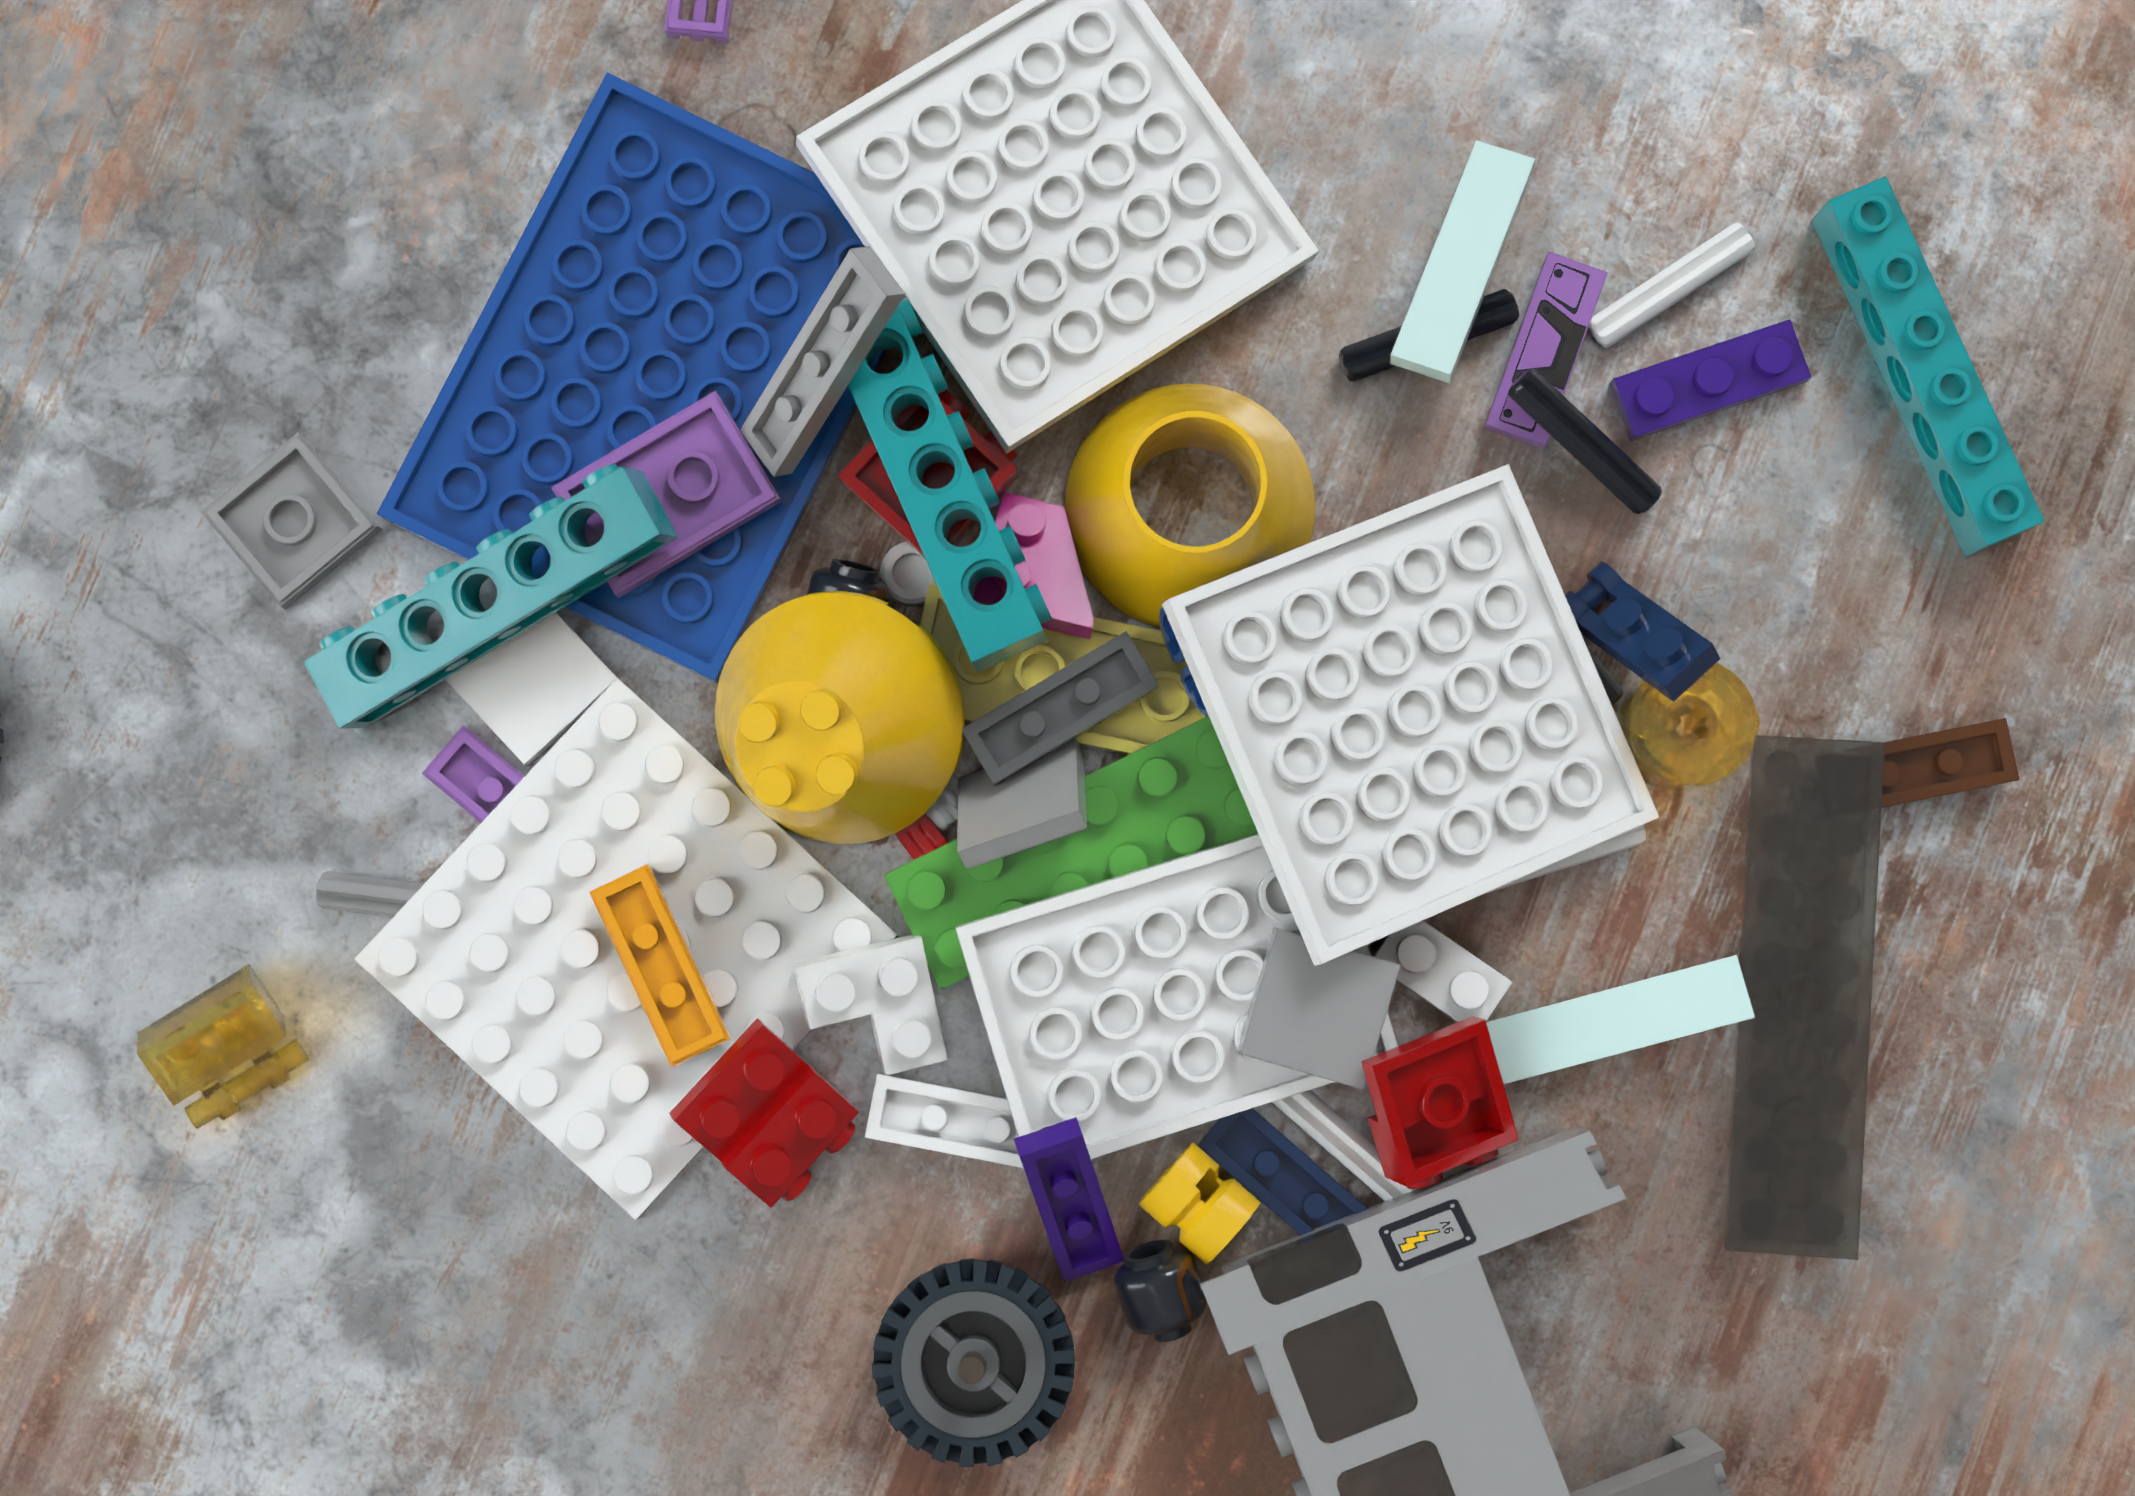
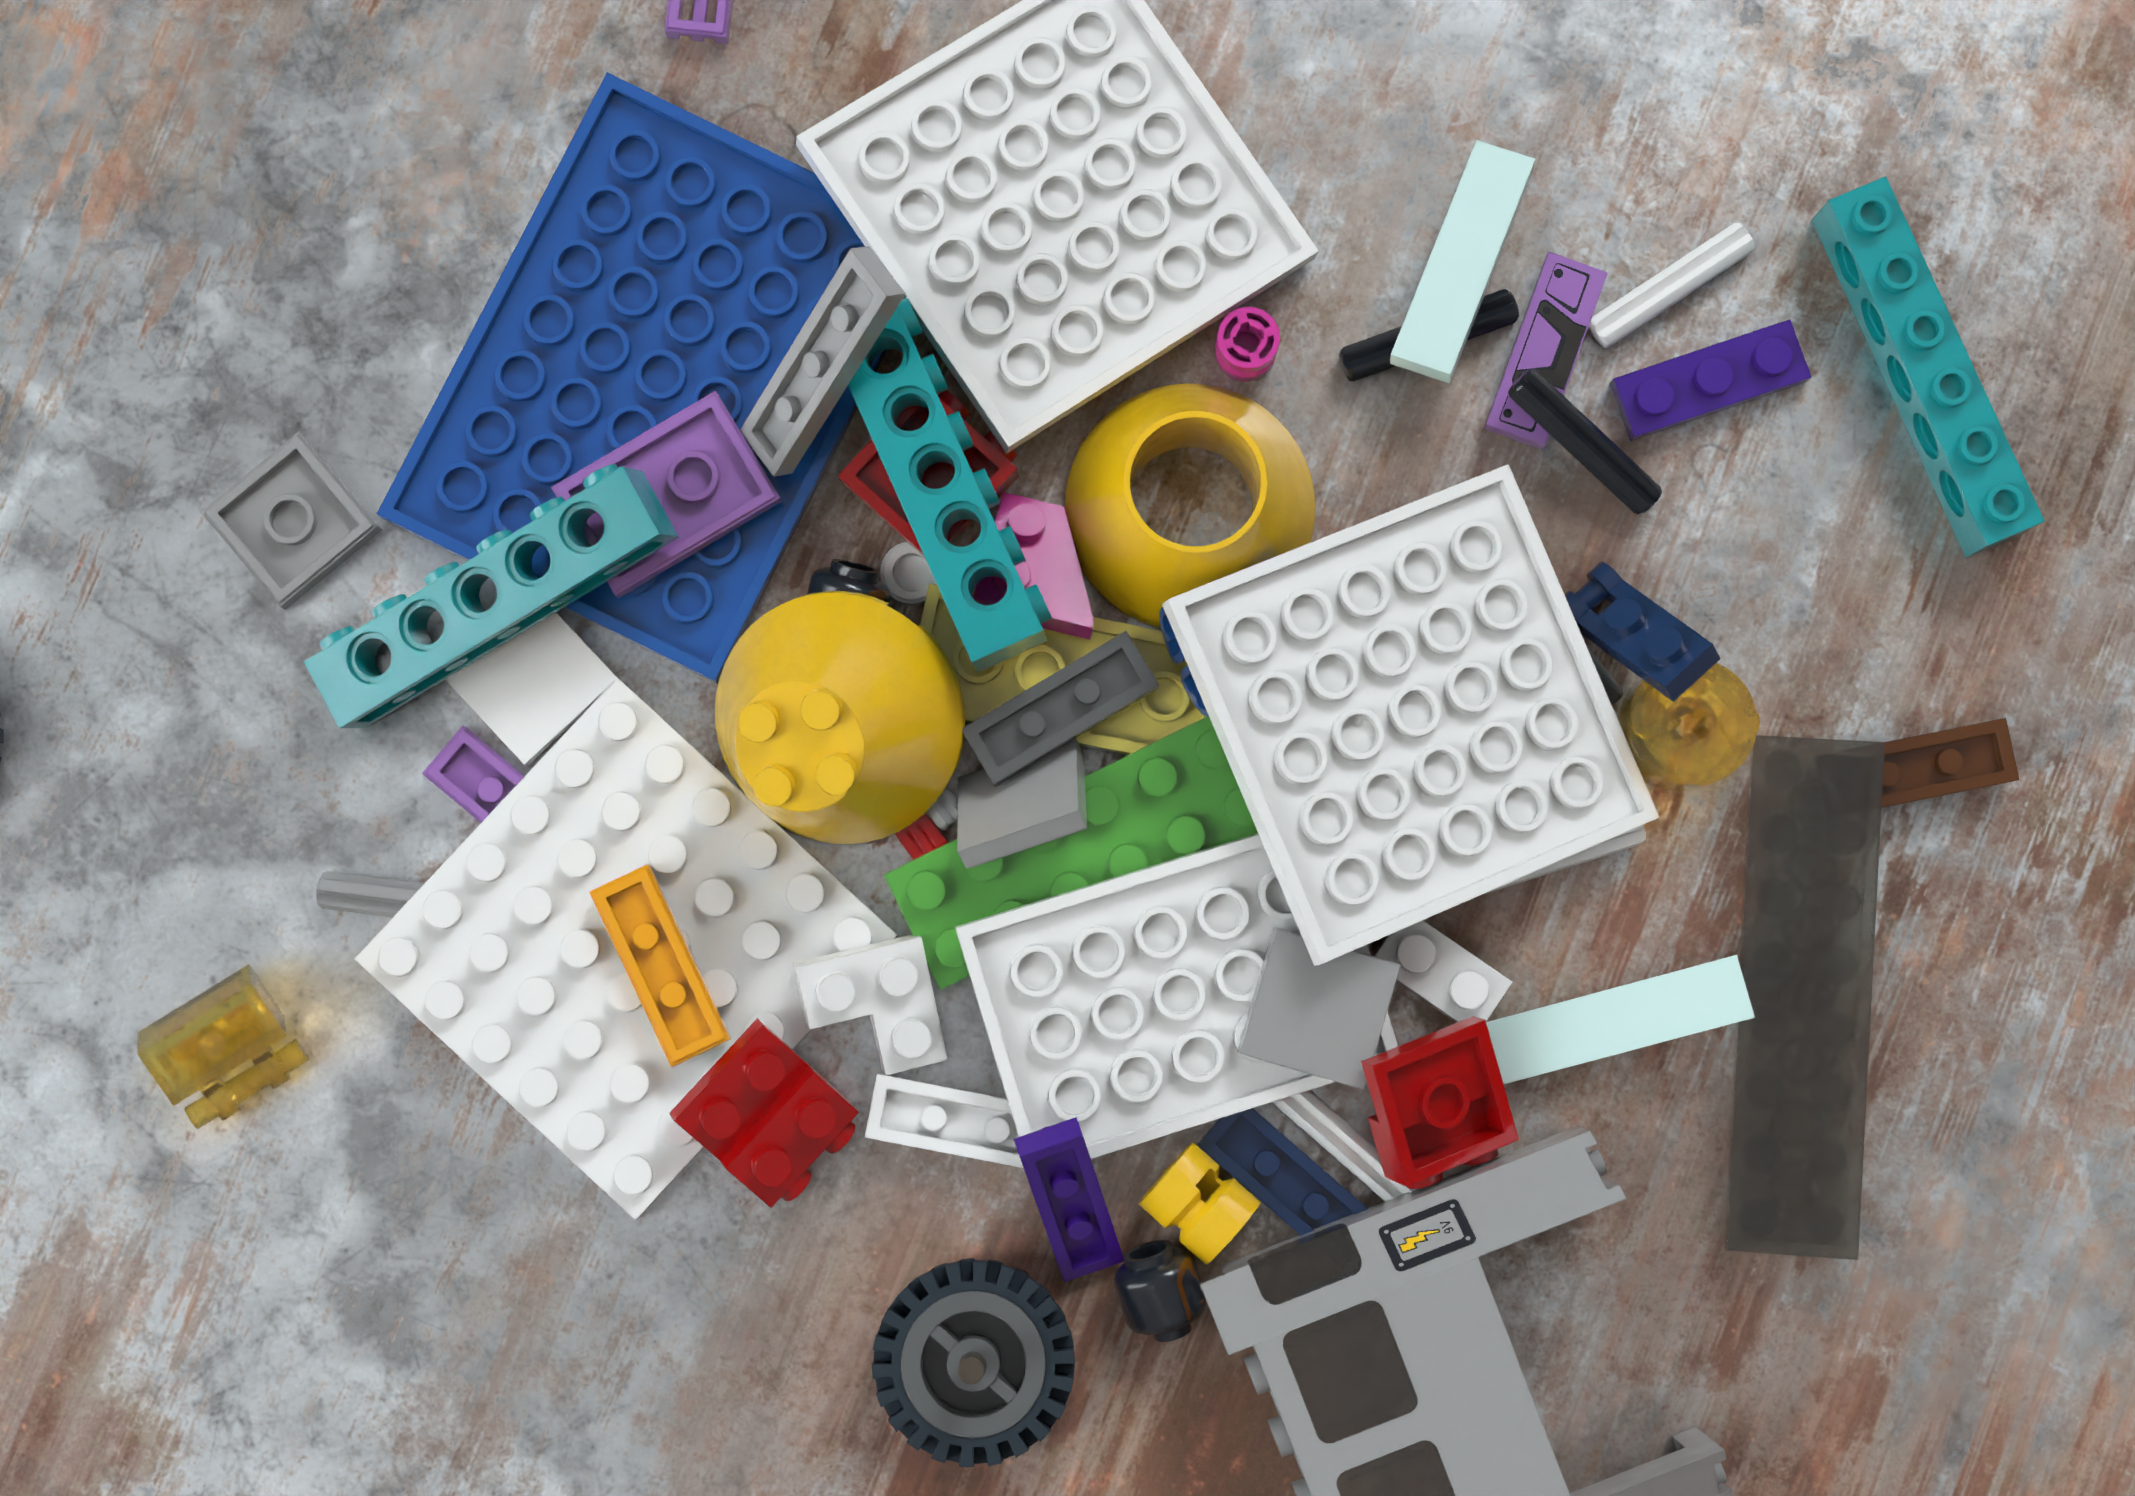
(1247, 356): none -> dark pink wheel

